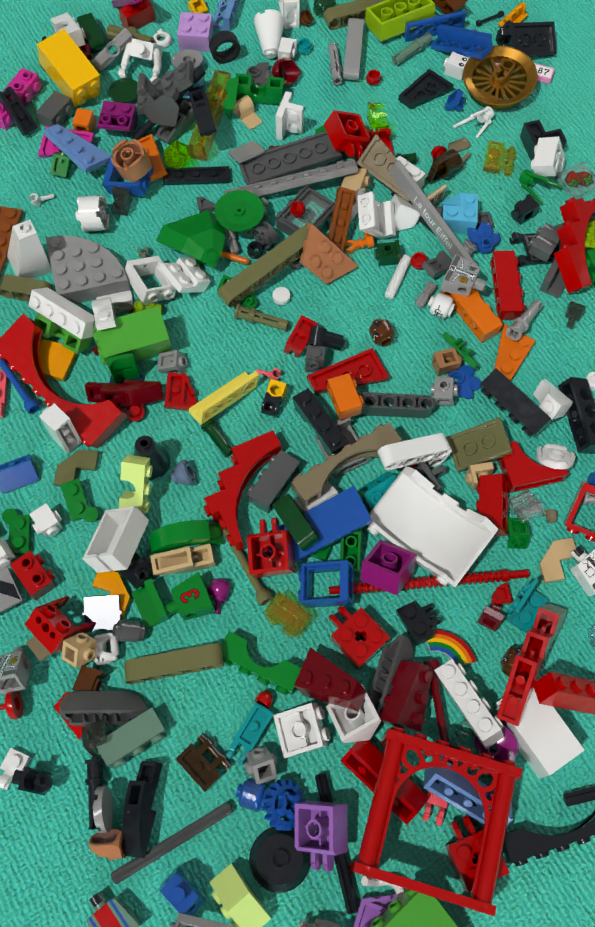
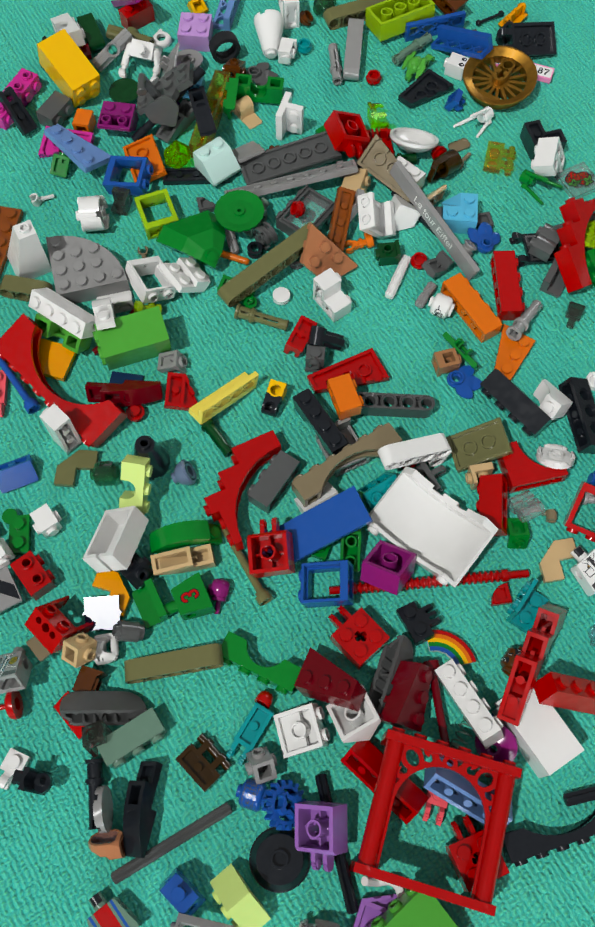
(77, 502): green hinge -> none
(105, 473): none -> clear green head
(123, 367): green piece -> none
(131, 160): nougat brick -> none
(153, 228): none -> lime window
(169, 62): none -> light grey piece
(216, 161): none -> light aqua slope
(234, 66): none -> reddish brown brick
(270, 374): coral hand -> none
(286, 69): dark red hair -> none
(287, 615): clear yellow brick -> none
(296, 522): dark green beam -> none
(329, 296): none -> white brick
(381, 332): reddish brown head -> none
(413, 139): none -> white dish
(416, 65): none -> bright green piece
(444, 391): light grey brick -> none
(462, 277): light grey torso -> none
(491, 617): dark red tile -> none
(525, 209): black brick -> none

